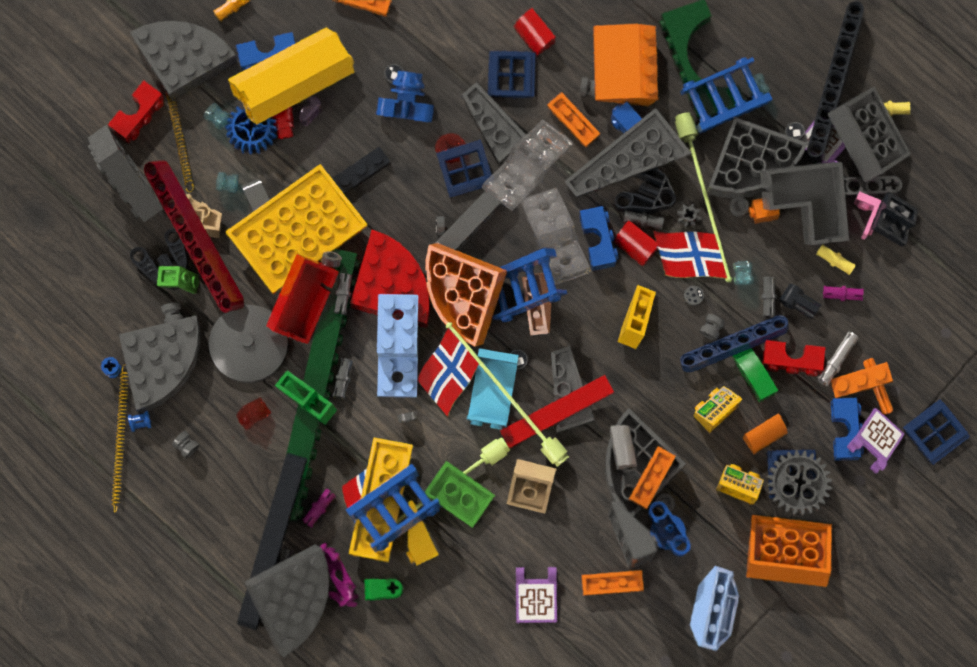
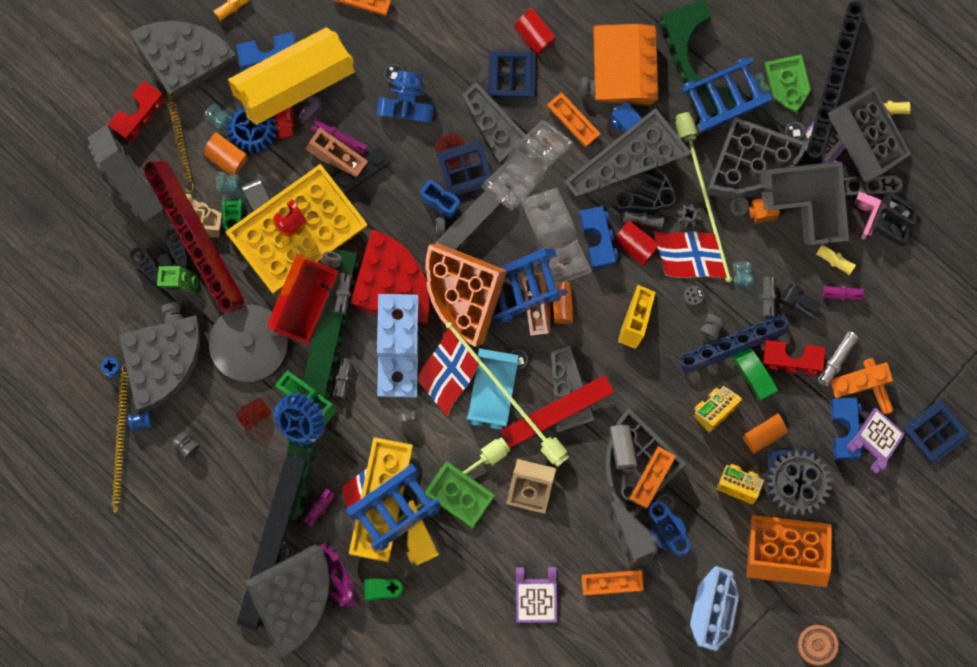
(224, 154): none -> orange brick
(232, 212): none -> green piece
(292, 222): none -> red helmet
(306, 429): none -> blue gear
(335, 153): none -> nougat slope
(346, 140): none -> magenta pin
(435, 197): none -> blue brick
(563, 308): none -> orange brick
(788, 81): none -> bright green tile
(817, 645): none -> nougat tile

